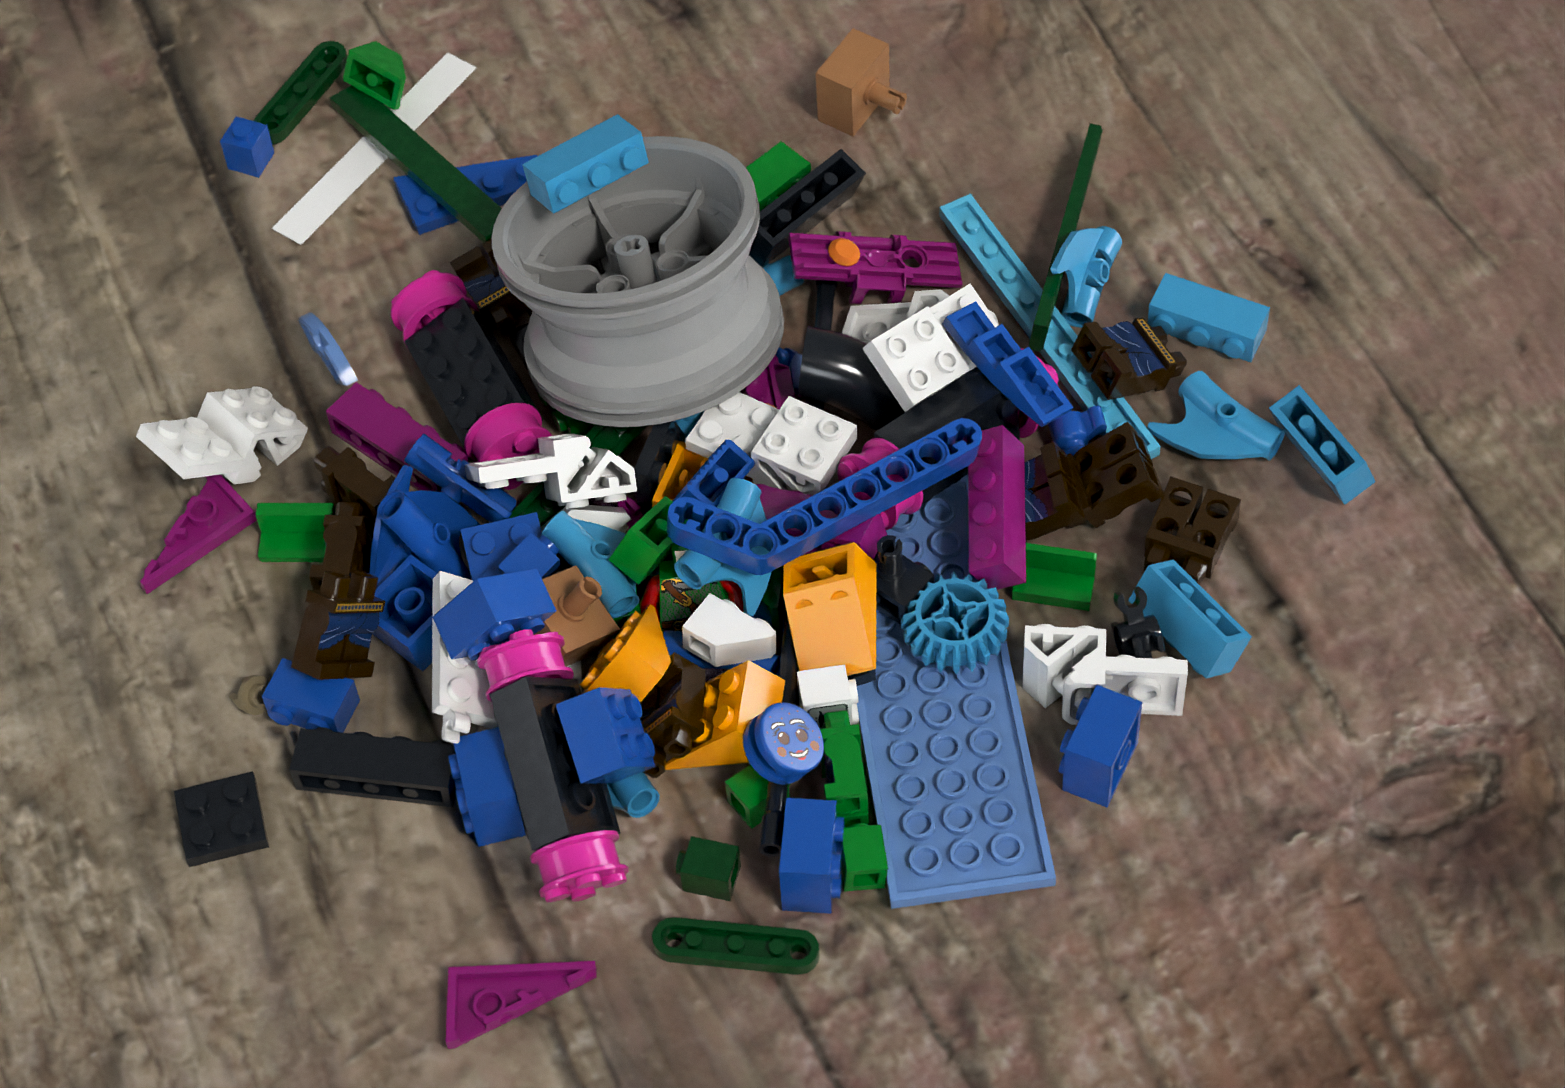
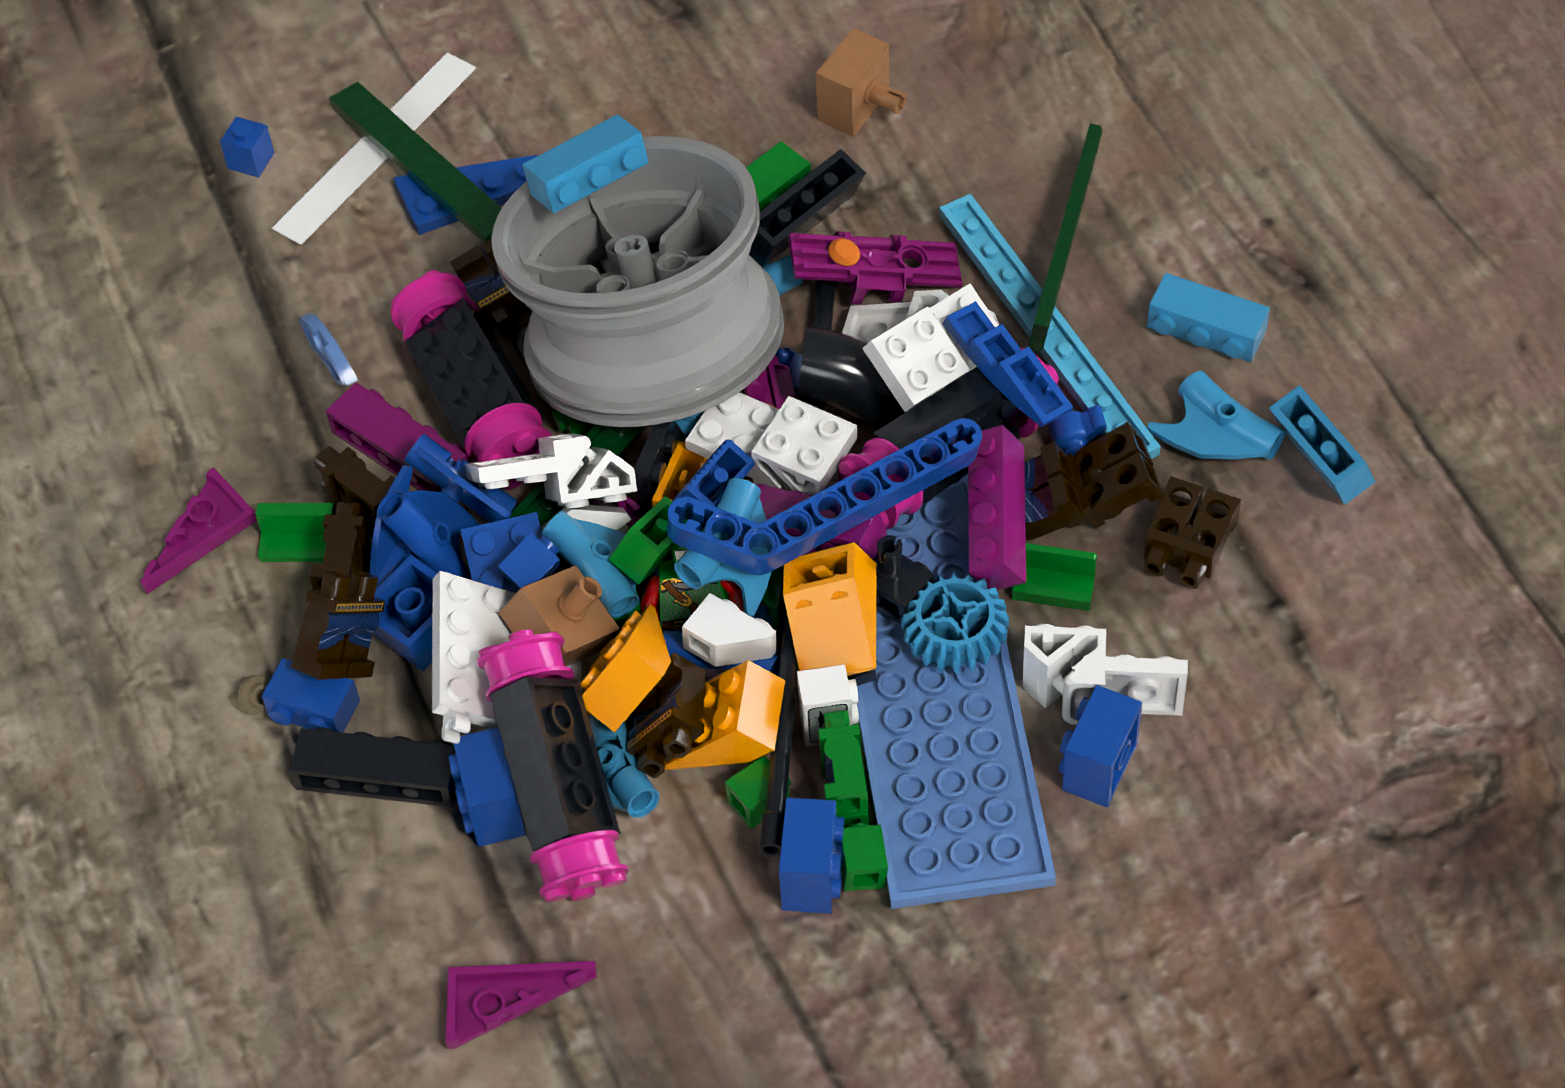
(221, 819): black plate -> none
(226, 435): white piece -> none
(303, 90): dark green plate -> none
(376, 72): green slope -> none
(492, 611): blue brick -> none
(606, 735): blue brick -> none
(709, 868): dark green brick -> none
(735, 945): dark green plate -> none
(783, 743): head -> none
(1087, 262): dark azure pin -> none
(1129, 354): dark brown hips -> none
(1138, 633): black pin -> none
(1192, 619): dark azure brick -> none

